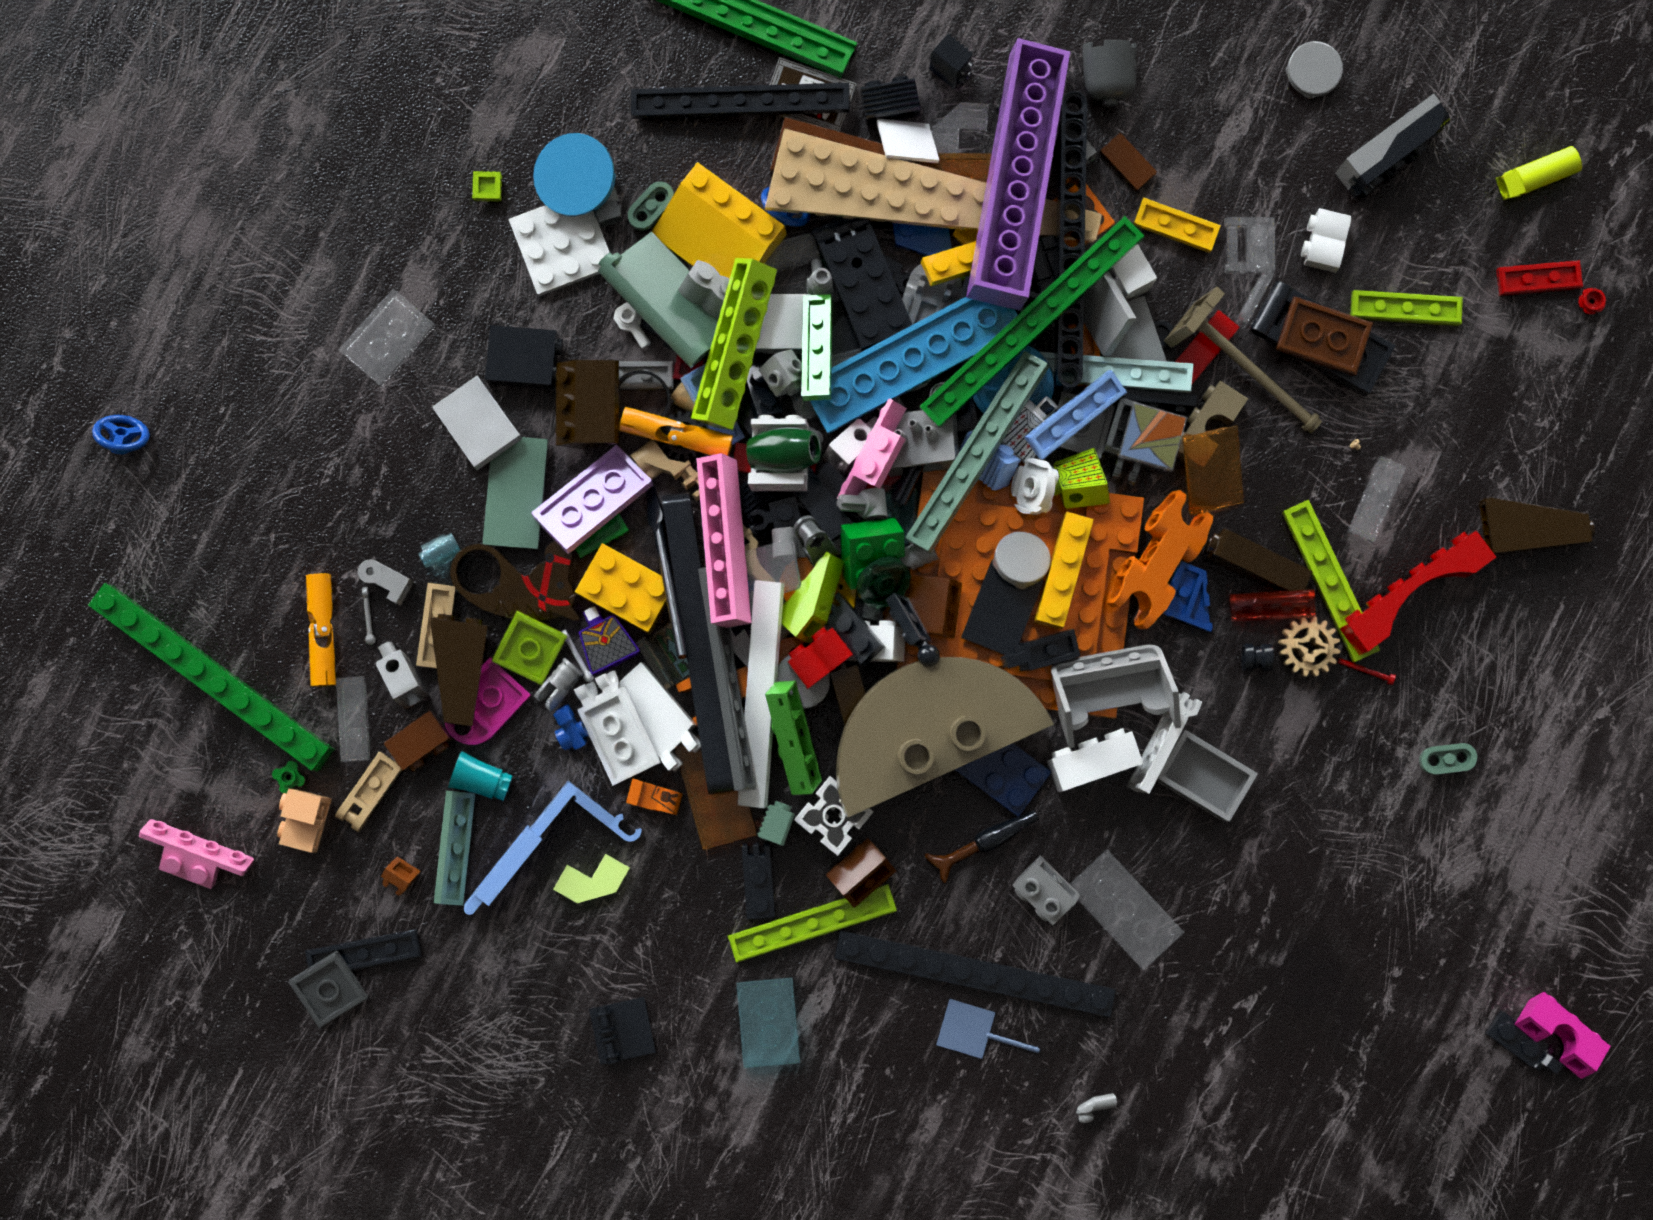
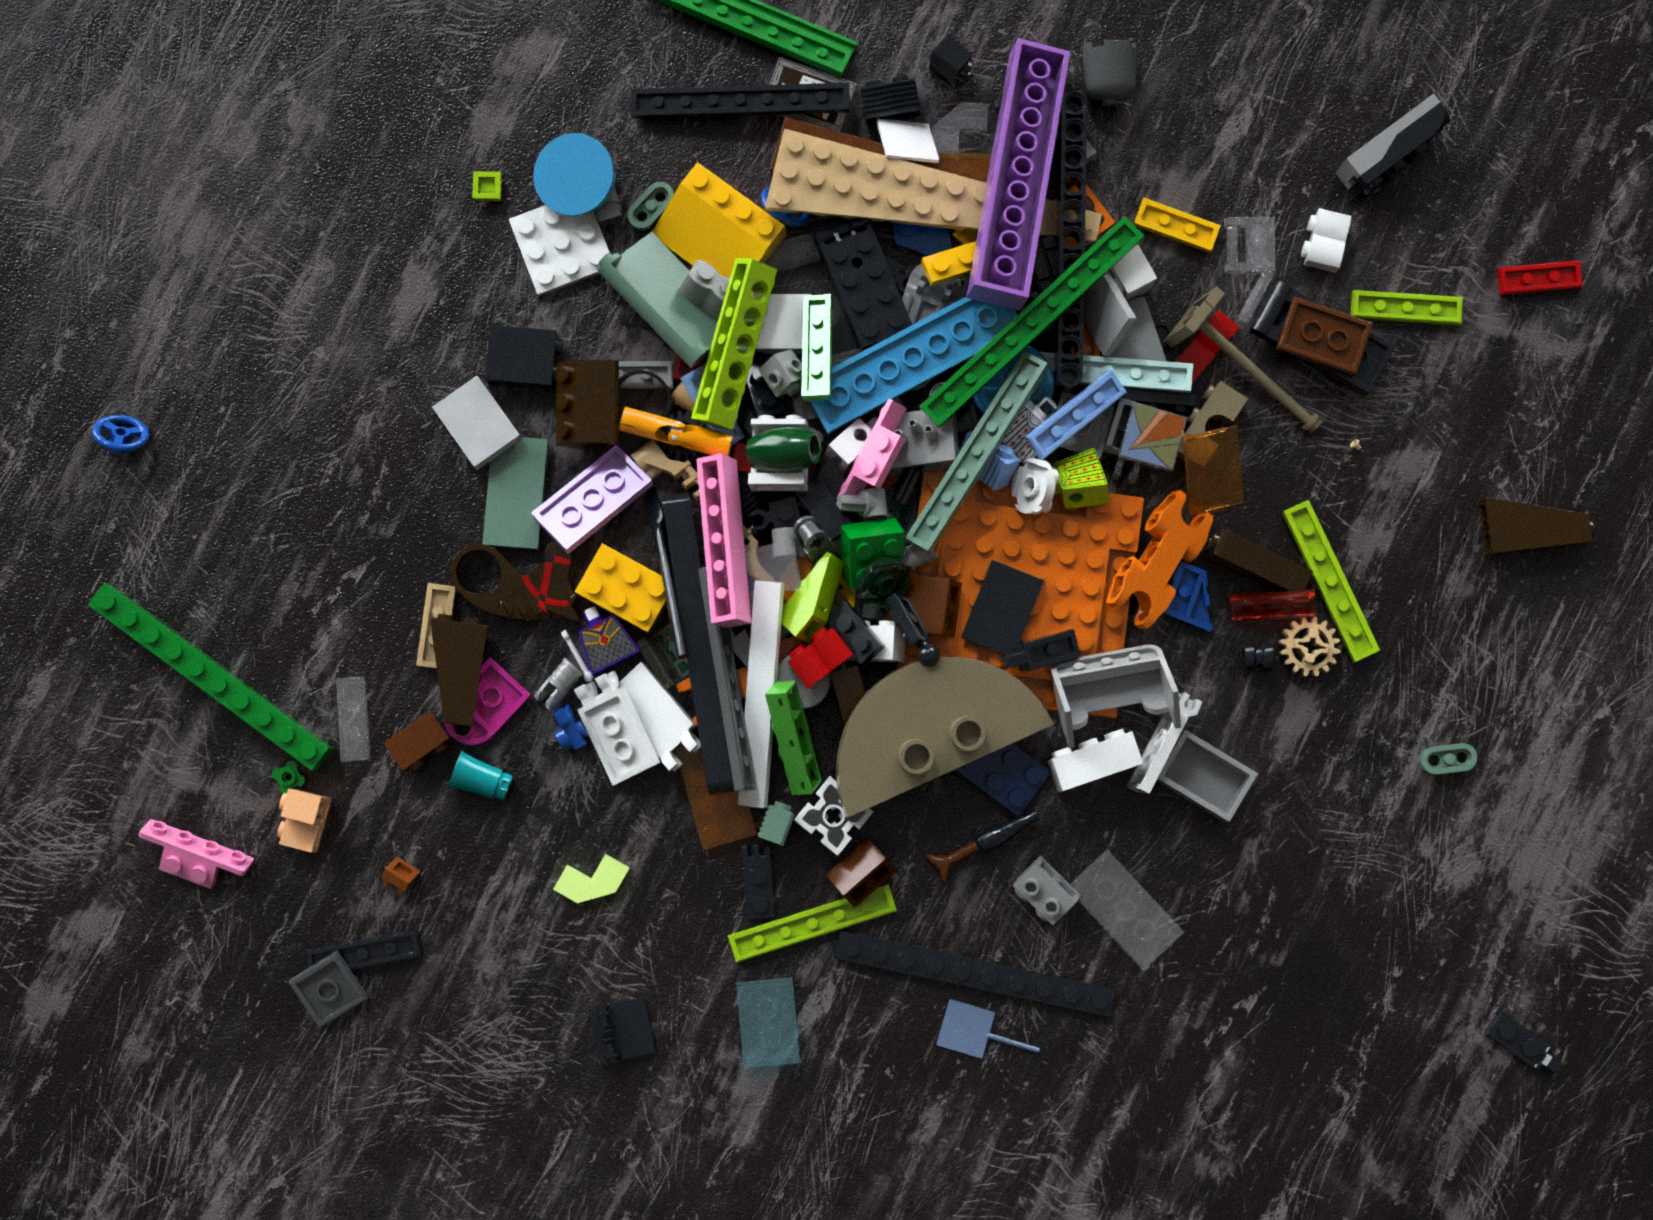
(320, 613): light orange piece -> none
(369, 790): tan plate -> none
(370, 638): light grey hinge -> none
(377, 574): light grey leg -> none
(387, 337): clear tile -> none
(400, 676): light grey torso -> none
(439, 551): clear light blue brick -> none
(454, 848): sand green plate -> none
(529, 648): lime tile -> none
(531, 837): light blue hinge -> none
(606, 534): green plate -> none
(630, 321): white piece -> none
(654, 797): orange leg -> none
(820, 280): light grey piece -> none
(1021, 559): light grey tile -> none
(1063, 570): yellow brick -> none
(1095, 1104): light grey arm -> none
(1128, 162): reddish brown tile -> none
(1314, 69): light grey tile -> none
(1375, 623): red arch -> none
(1376, 499): clear tile -> none
(1389, 678): red piece -> none
(1539, 173): neon yellow piece -> none
(1582, 1047): dark pink arch -> none
(1598, 297): red plate -> none

